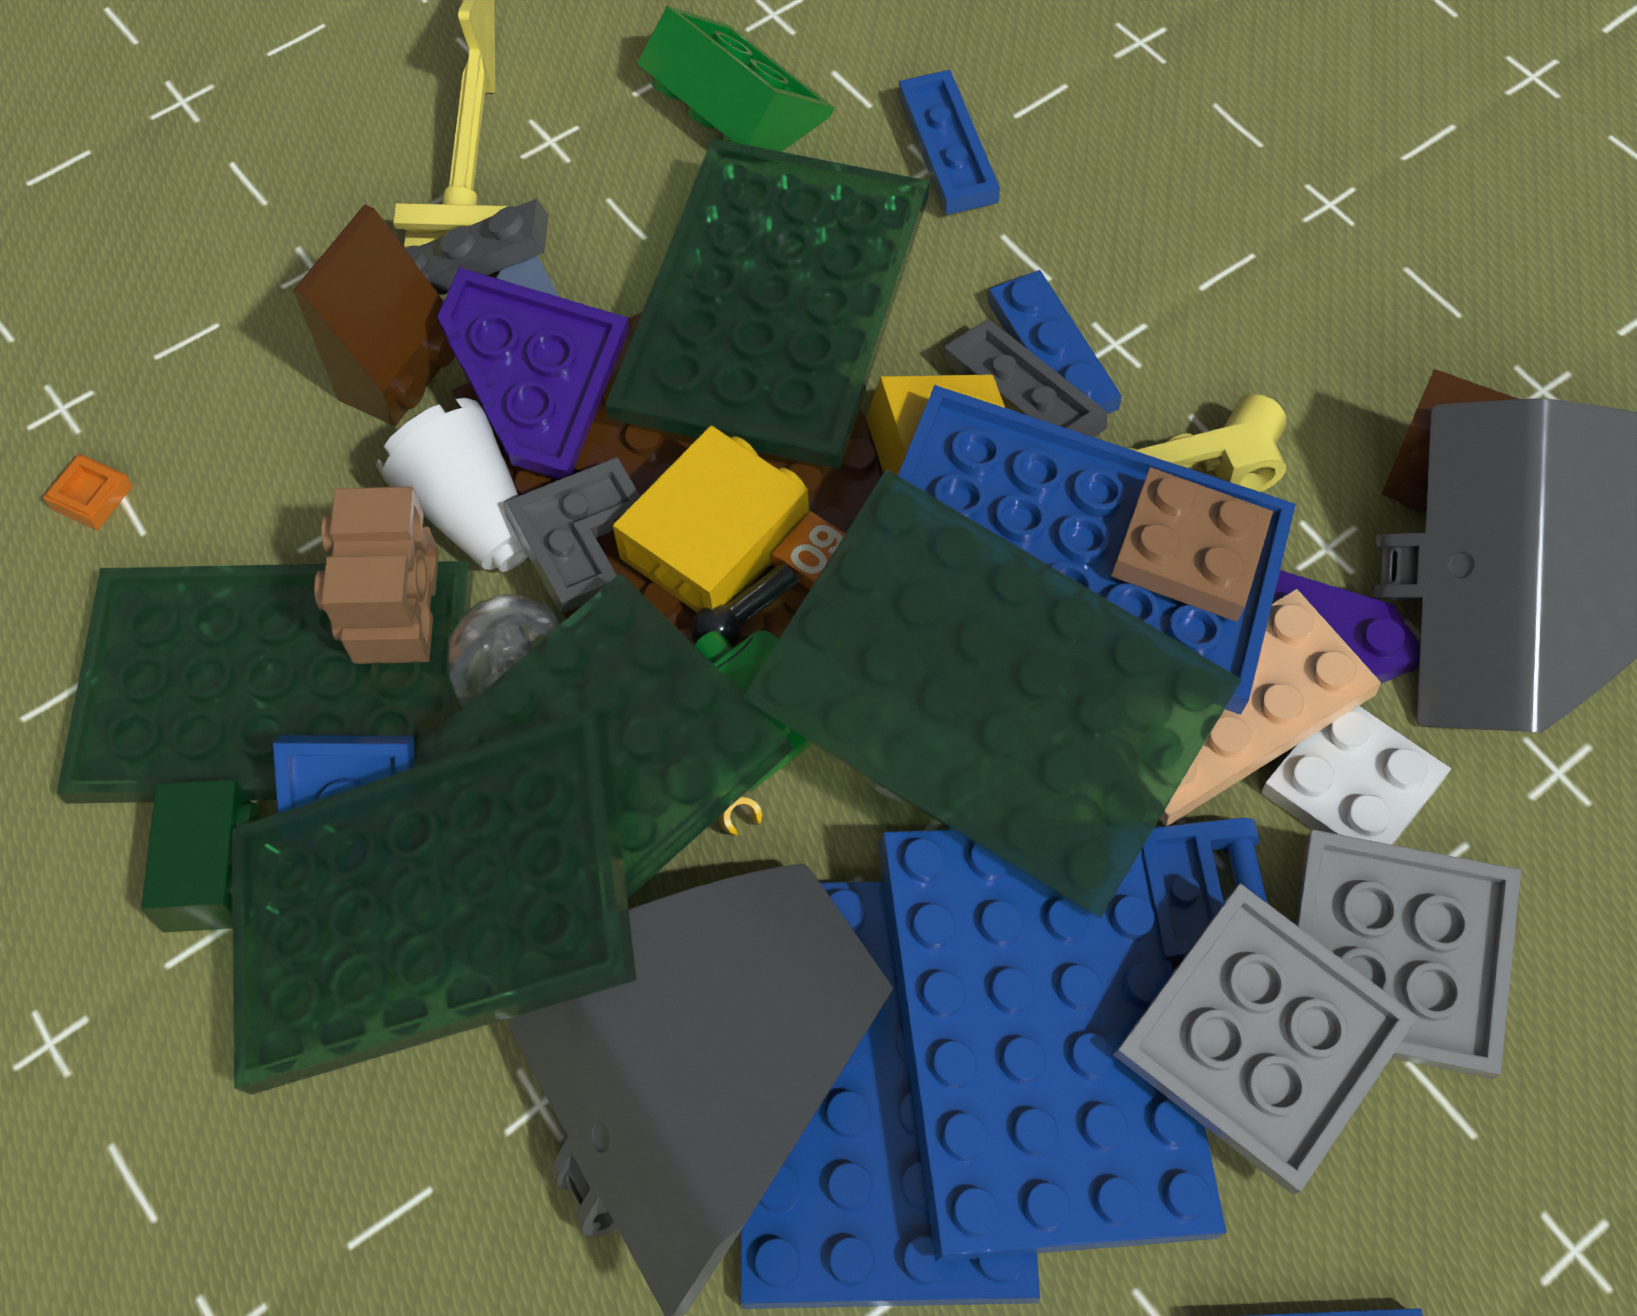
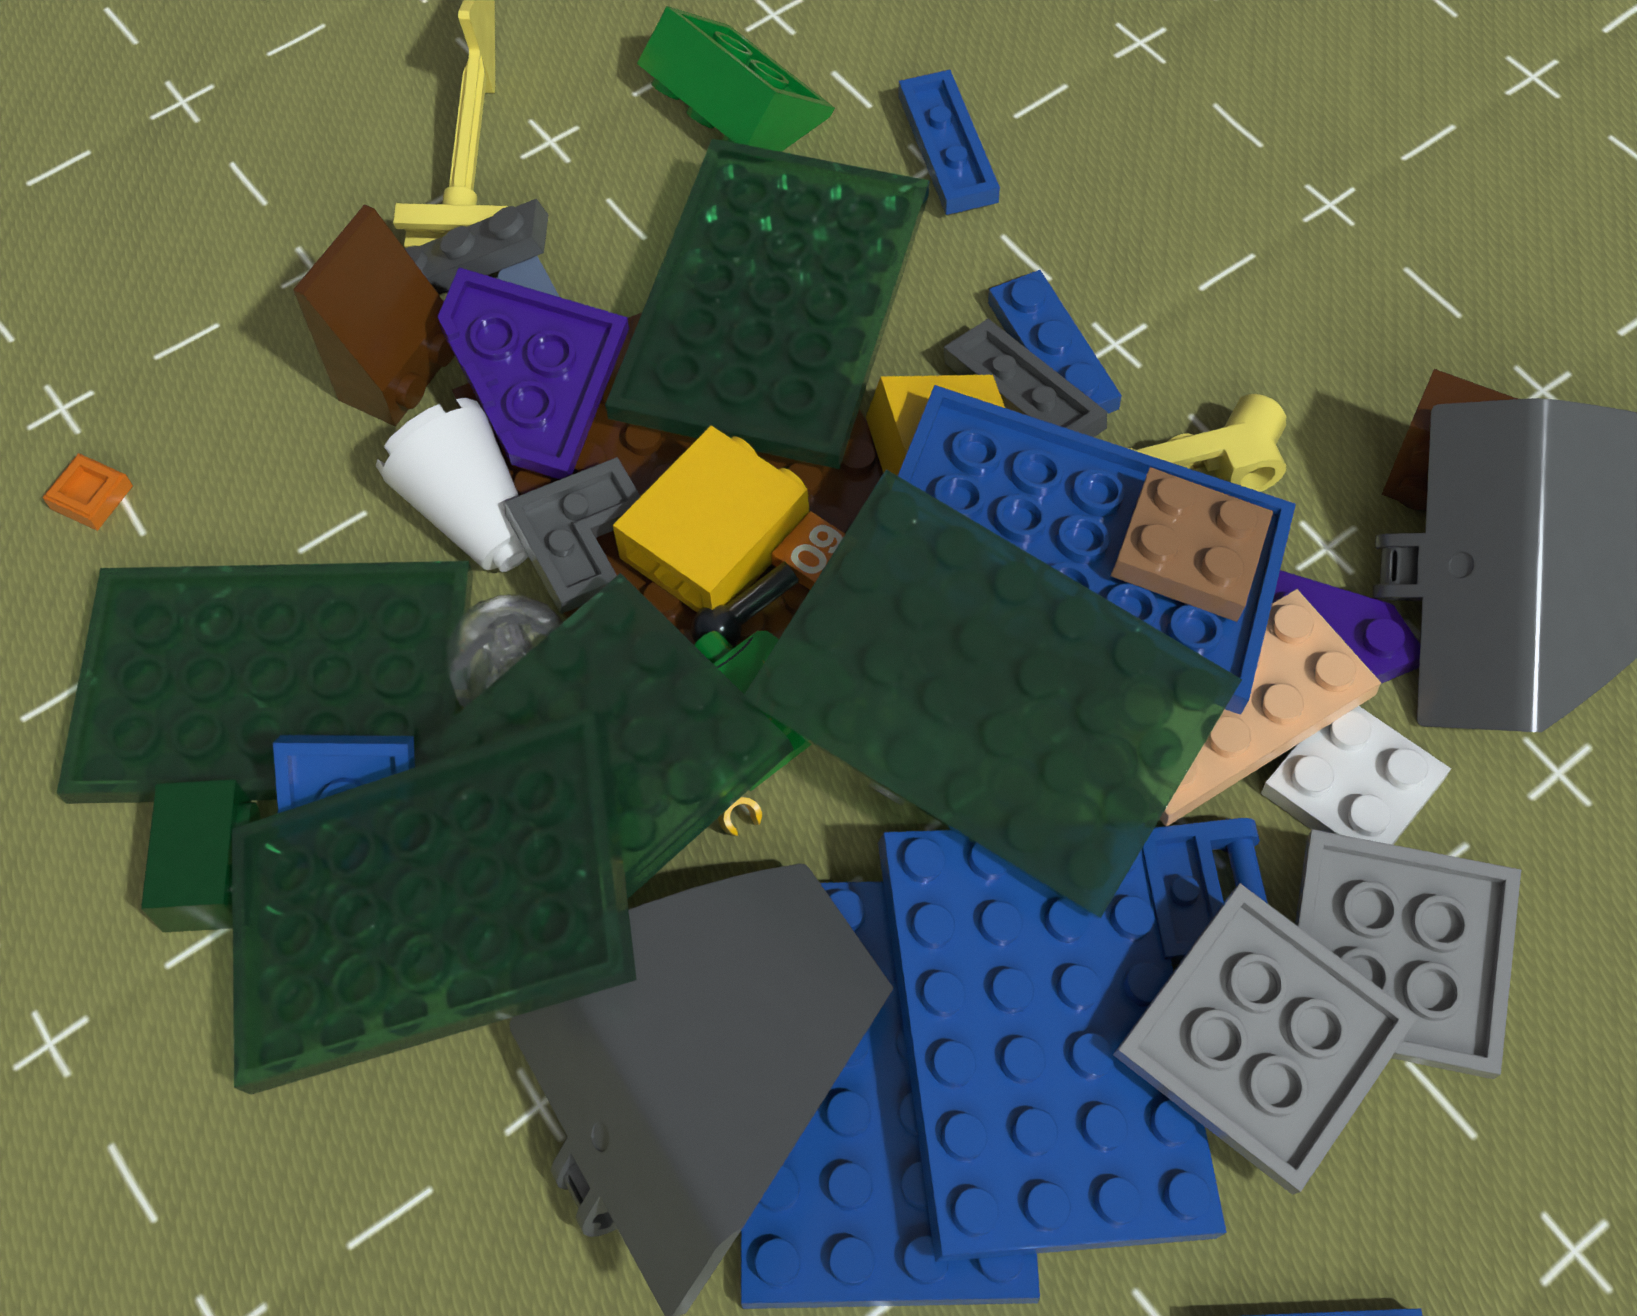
(378, 575): medium nougat brick -> none

